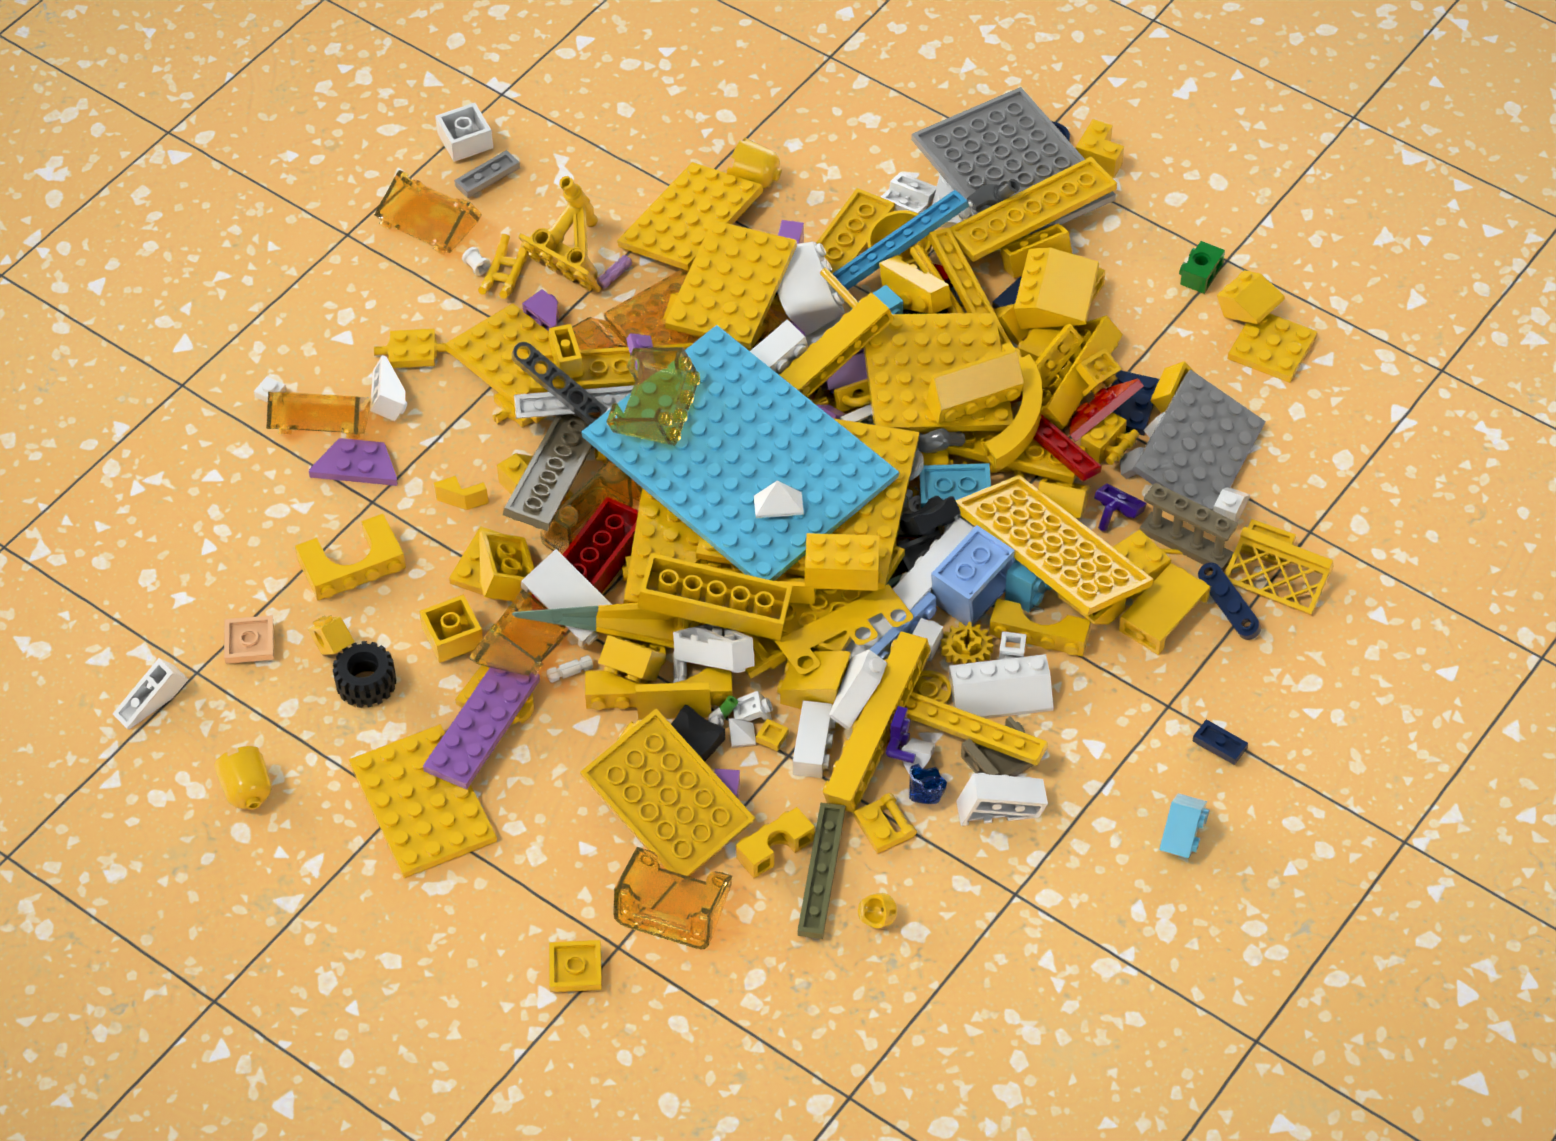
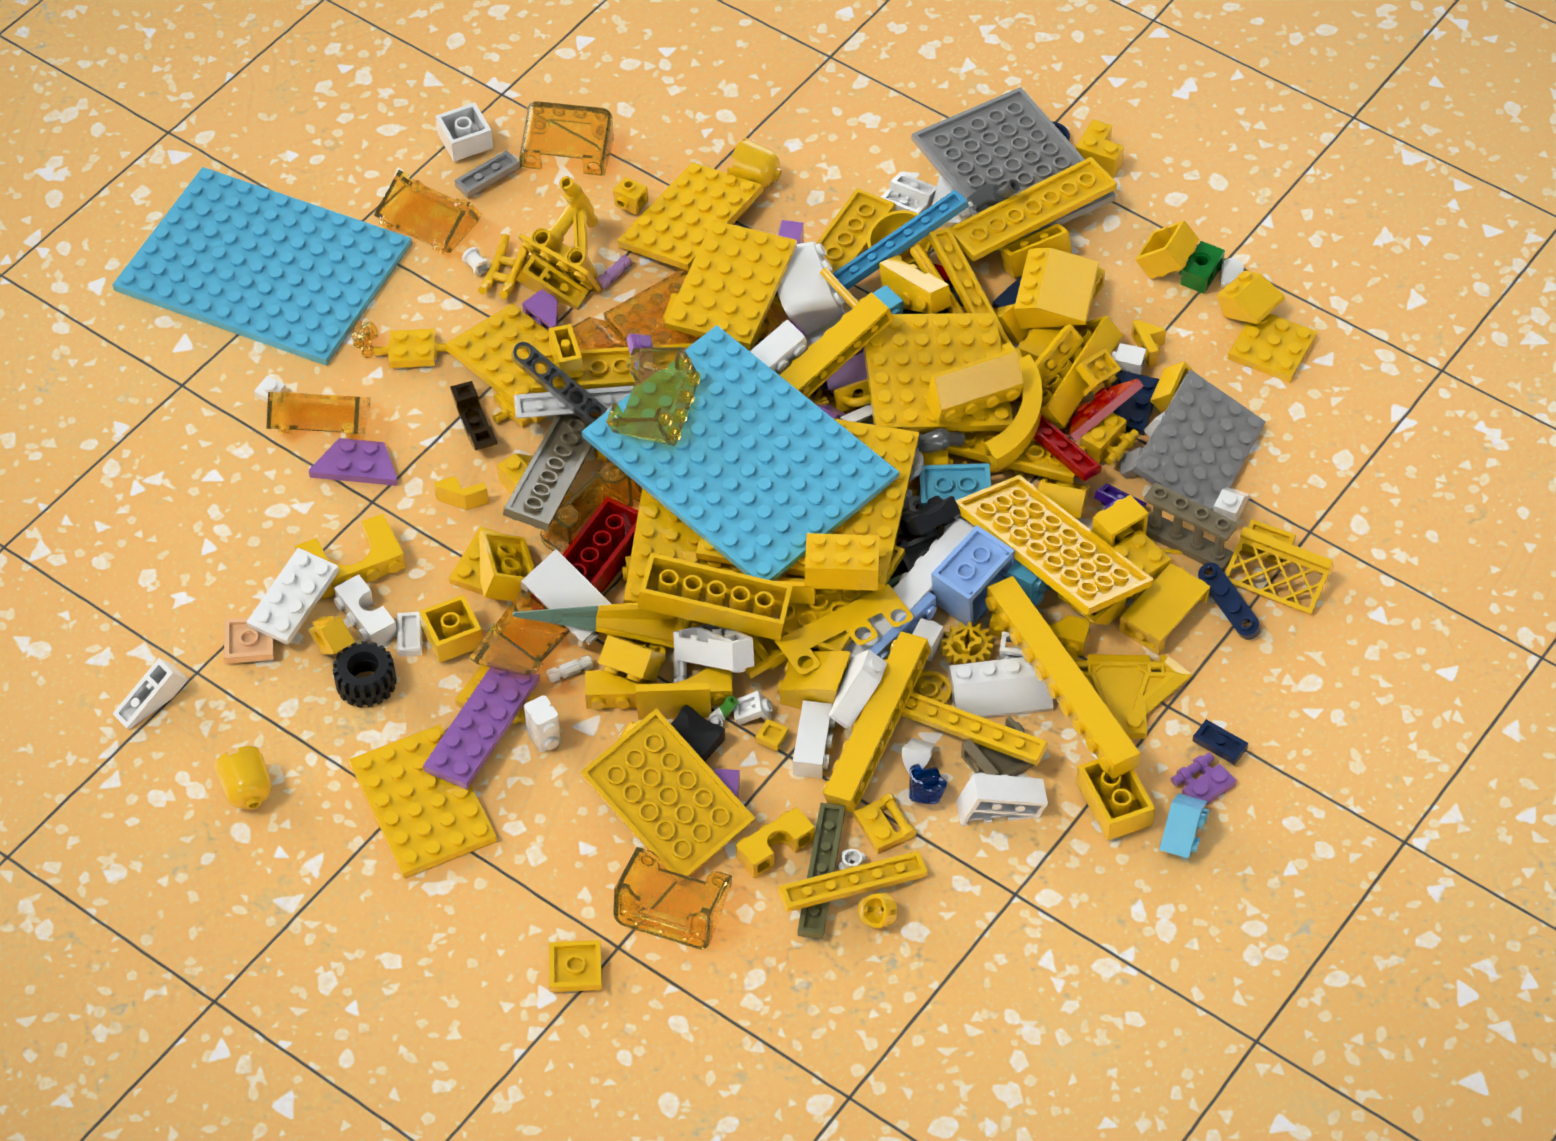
(263, 265): none -> medium azure plate
(292, 596): none -> white plate
(363, 337): none -> clear yellow plate
(372, 626): none -> white arch
(387, 391): white slope -> none
(409, 634): none -> white tile
(472, 416): none -> dark brown slope
(541, 275): none -> yellow slope
(542, 724): none -> white brick
(569, 133): none -> clear yellow windscreen
(630, 195): none -> yellow brick
(741, 733): white slope -> none
(778, 501): white slope -> none
(851, 855): none -> white plate
(852, 881): none -> yellow plate
(900, 737): dark purple plate -> none
(1062, 677): none -> yellow brick
(1116, 803): none -> yellow brick
(1120, 520): none -> yellow brick
(1130, 358): none -> white brick
(1131, 687): none -> yellow plate
(1150, 338): none -> yellow slope
(1167, 250): none -> yellow piece
(1208, 786): none -> medium lavender plate
(1230, 270): none -> white piece

